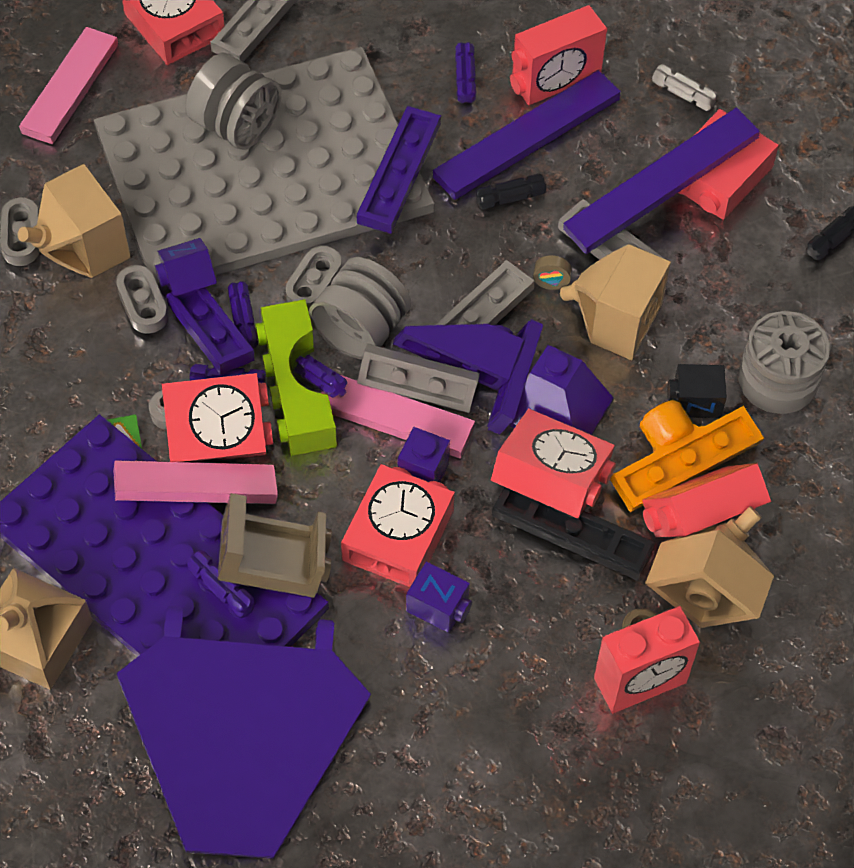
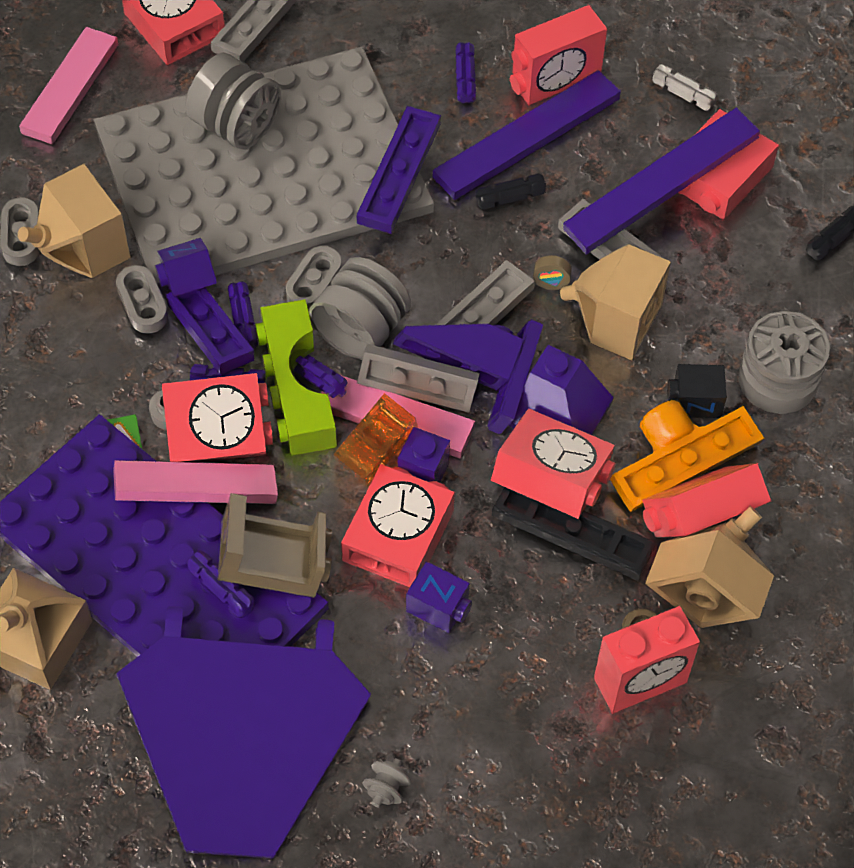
(375, 439): none -> clear orange brick
(386, 782): none -> light grey wheel

